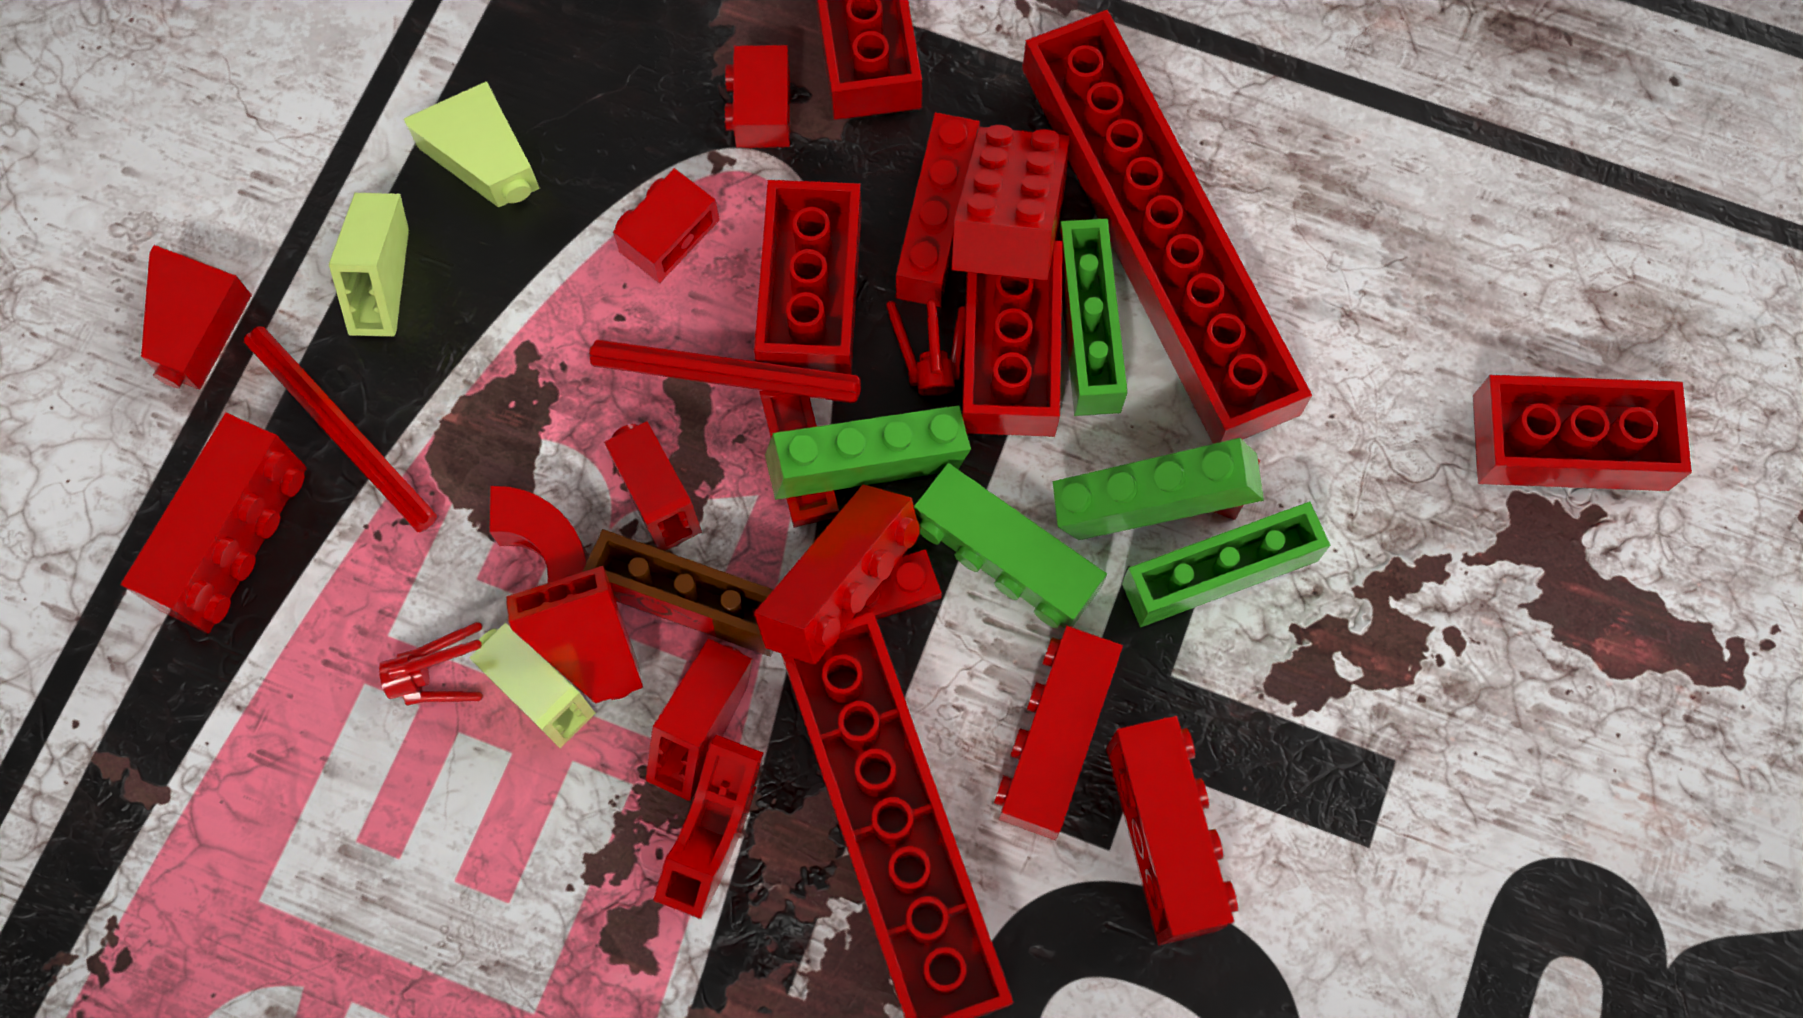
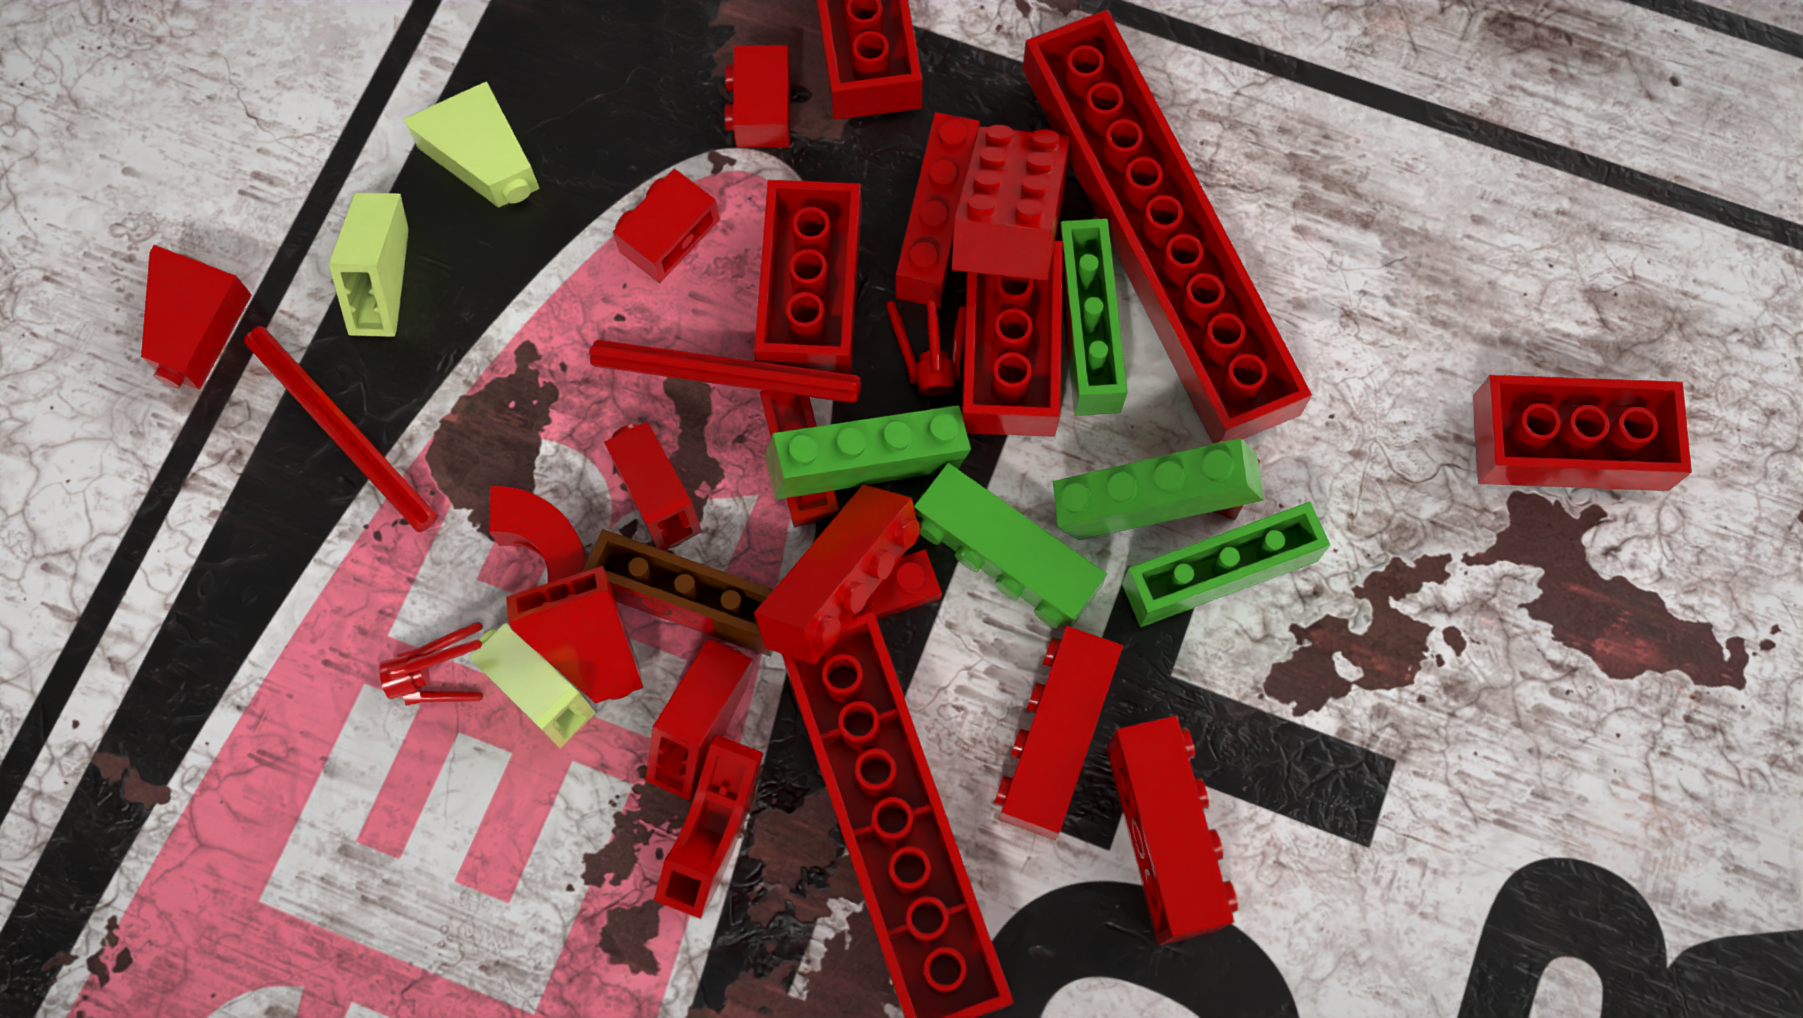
(216, 524): red brick -> none

